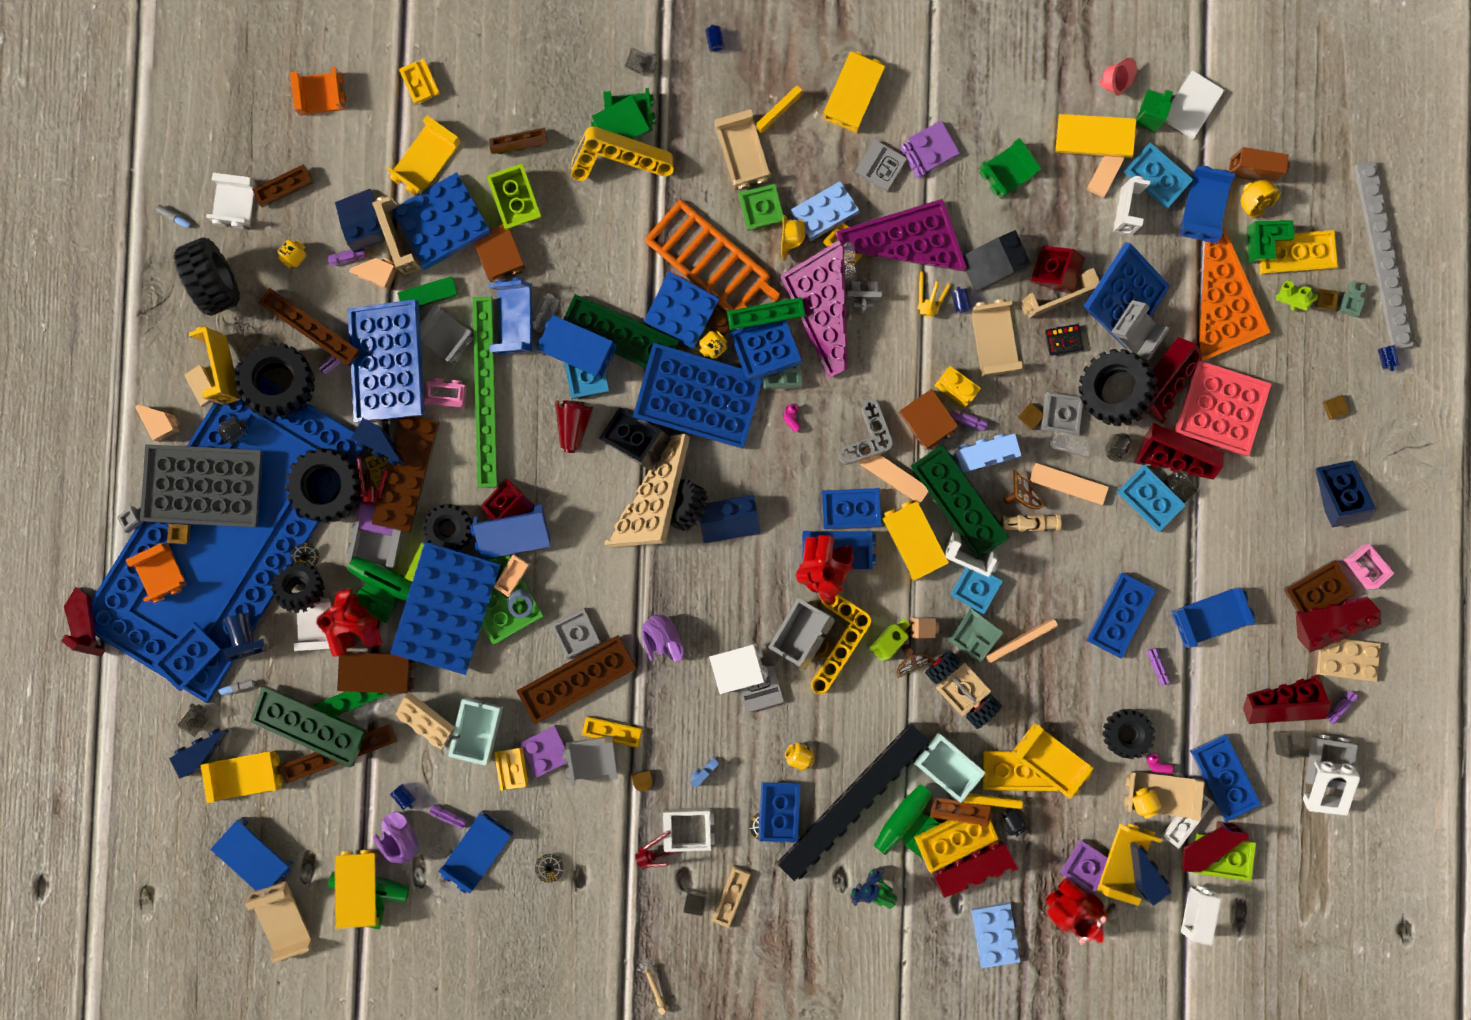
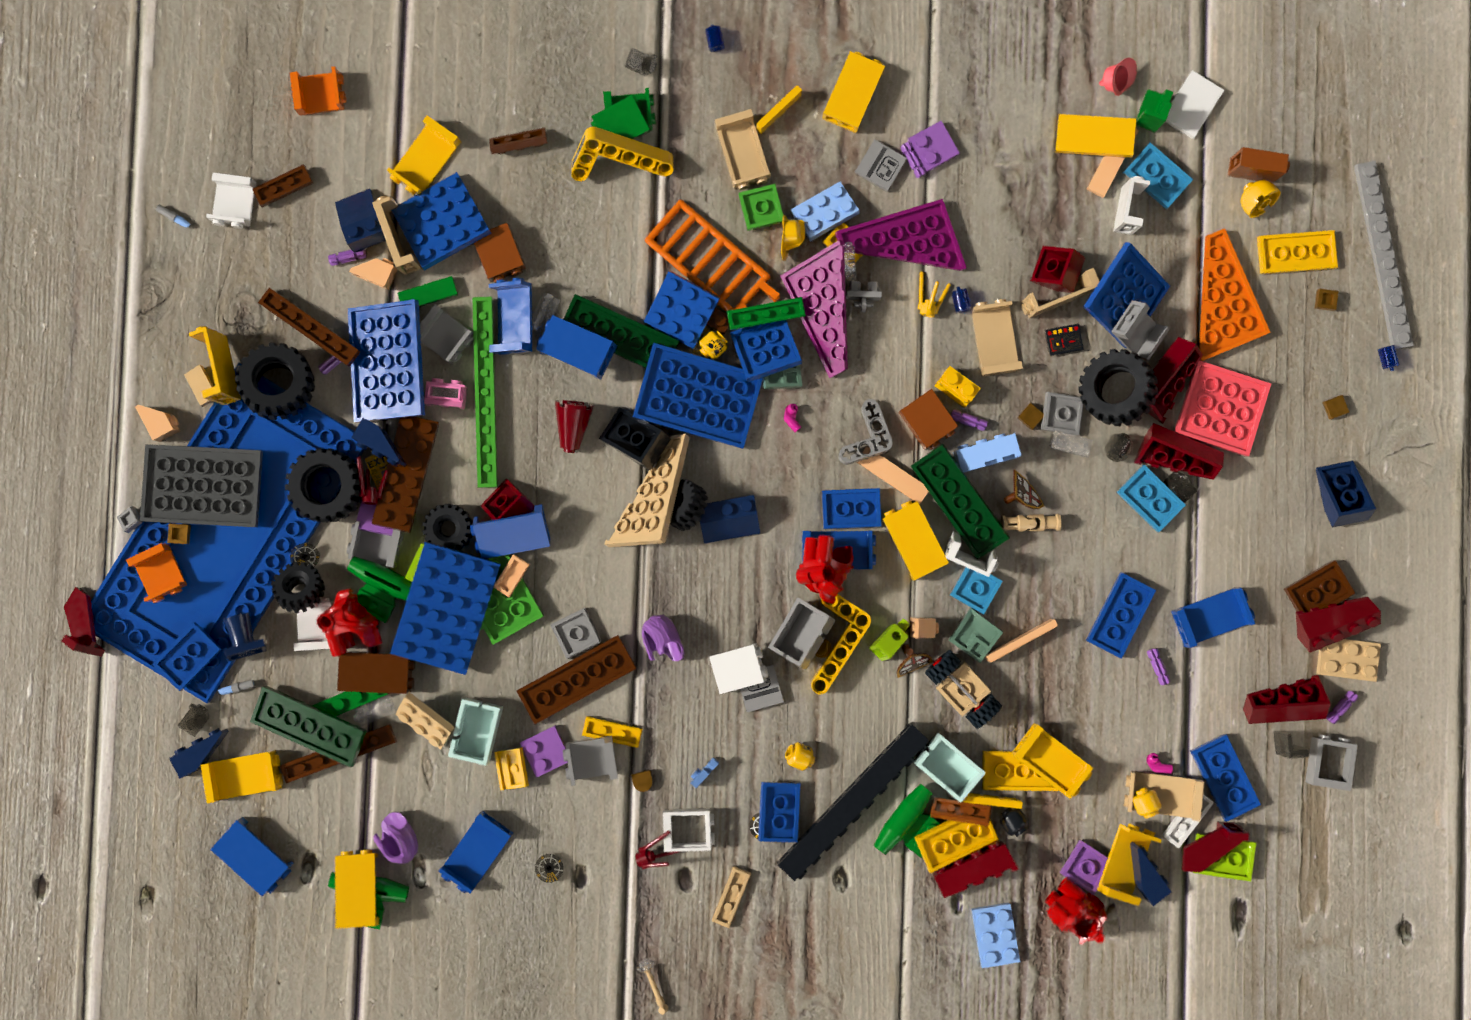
(206, 276): black tyre -> none
(233, 430): clear smoke head -> none
(280, 921): tan panel -> none
(292, 253): yellow head -> none
(403, 797): clear blue piece -> none
(419, 81): yellow plate -> none
(448, 816): medium lavender axle -> none
(514, 196): lime slope -> none
(521, 593): sand blue piece -> none
(584, 384): dark azure plate -> none
(694, 902): clear smoke brick -> none
(869, 891): dark blue plant -> none
(996, 260): black slope -> none
(1009, 169): green panel -> none
(1068, 484): light nougat tile -> none
(1142, 738): black tyre -> none
(1201, 915): white window -> none
(1206, 204): blue panel -> none
(1263, 237): green panel -> none
(1296, 297): lime hips -> none
(1328, 804): white panel -> none
(1352, 302): sand green plate -> none
(1368, 566): bright pink window -> none

